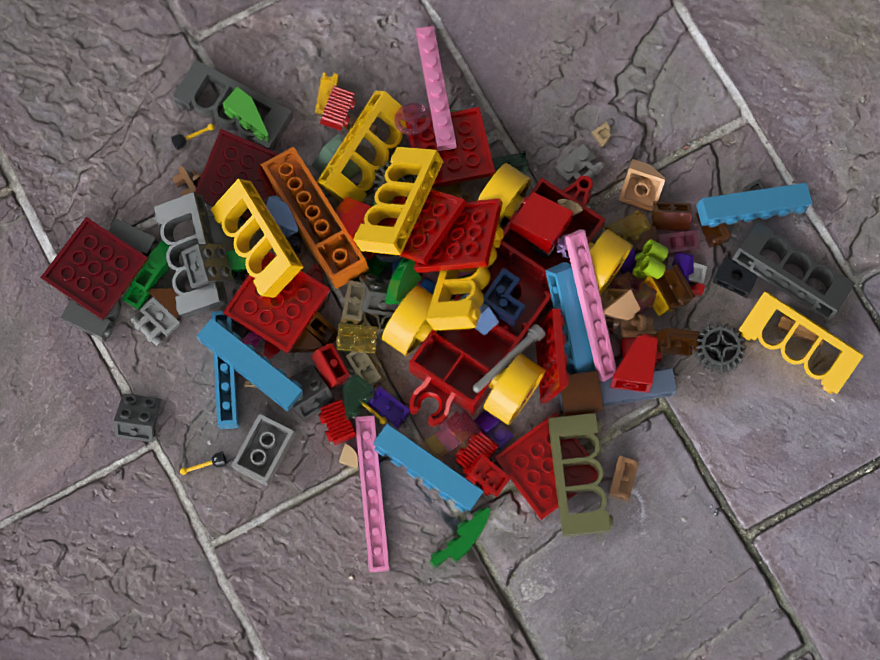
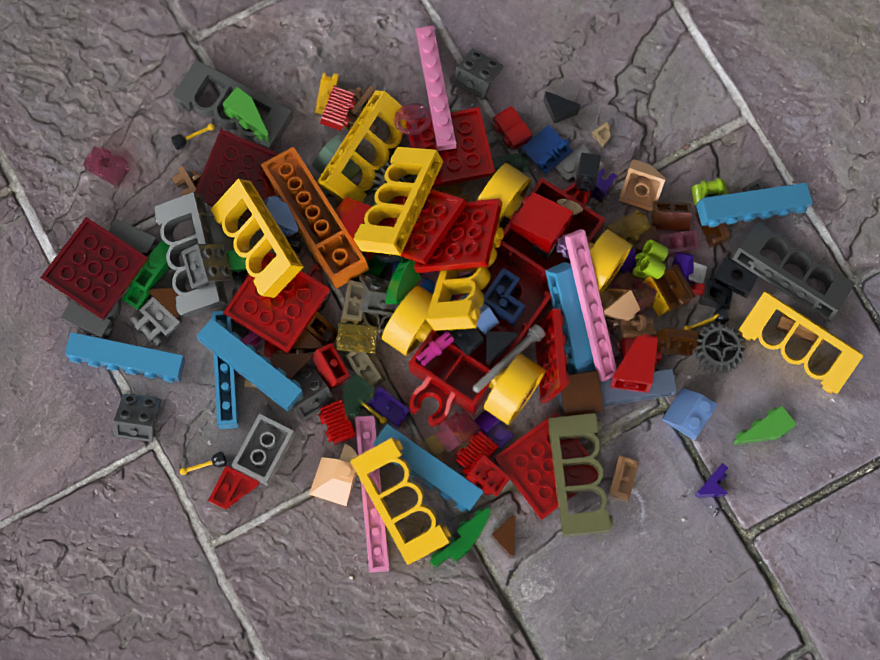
(112, 174): none -> clear pink brick
(124, 357): none -> dark azure brick
(231, 488): none -> red wing
(289, 362): none -> reddish brown slope
(334, 480): none -> light nougat slope
(360, 100): none -> medium nougat hips
(421, 544): none -> yellow fence
(435, 348): none -> dark pink pin
(466, 339): none -> black hinge
(476, 73): none -> dark grey bracket
(497, 344): none -> black slope
(505, 536): none -> reddish brown slope
(511, 128): none -> red brick
(547, 149): none -> blue hinge
(559, 107): none -> black slope
(587, 172): none -> black brick
(603, 187): none -> dark purple hinge
(689, 412): none -> medium blue slope
(708, 189): none -> lime piece
(711, 488): none -> dark purple slope
(716, 295): none -> black slope
(719, 315): none -> hinge
(771, 428): none -> bright green slope

